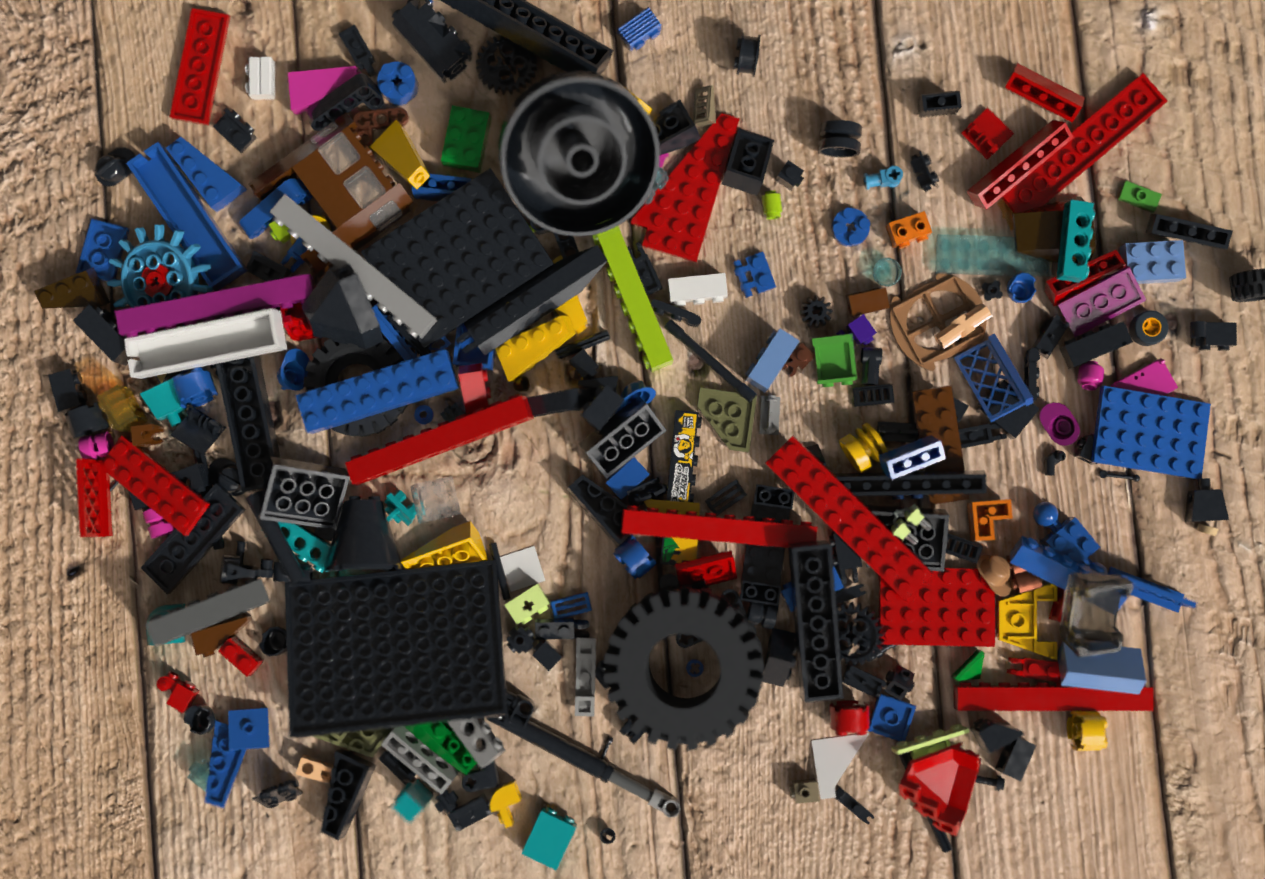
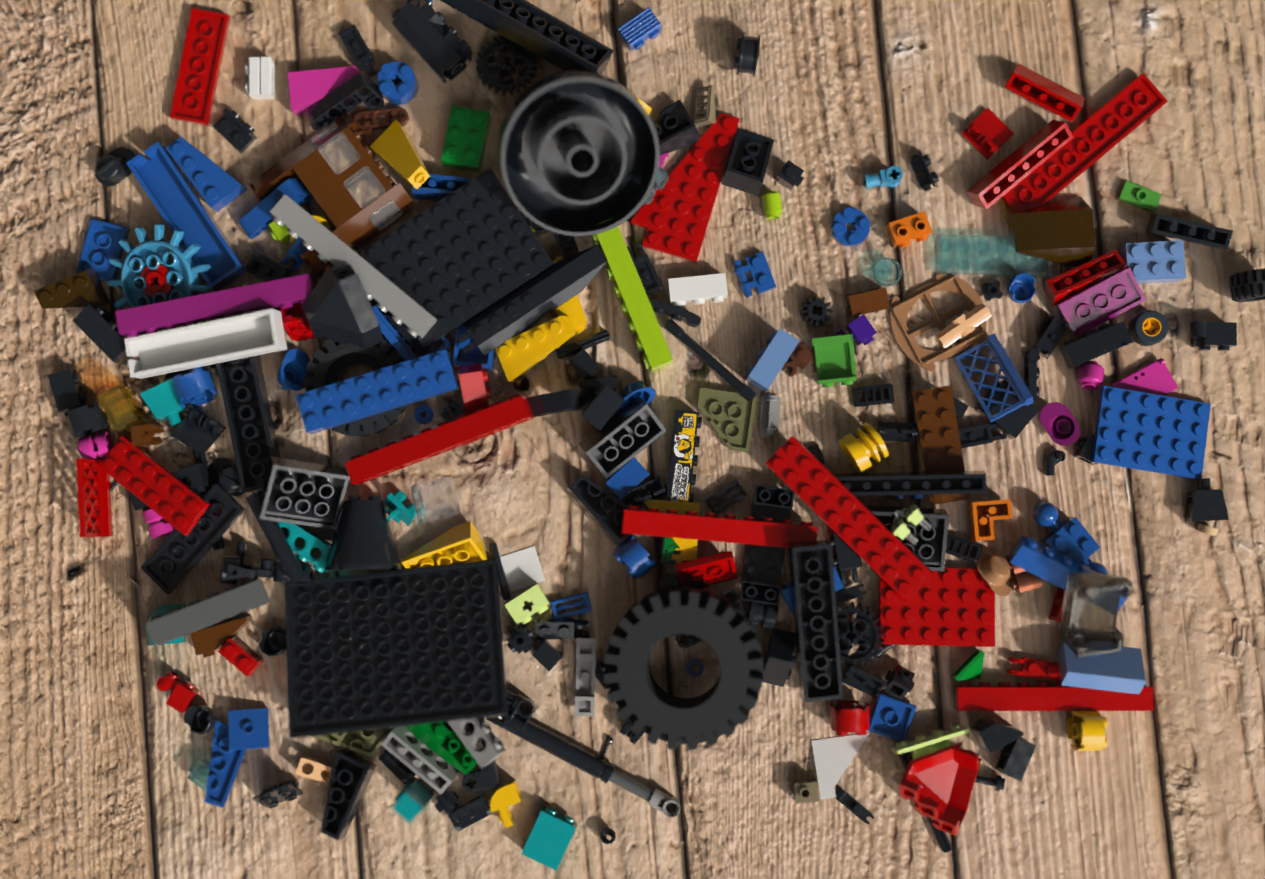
(840, 138): black wheel -> none
(870, 360): black piece -> none
(911, 457): blue brick -> none
(939, 104): black brick -> none
(1019, 620): yellow wing -> none
(1067, 269): teal brick -> none
(1103, 474): black hinge -> none
(1154, 593): blue fence -> none

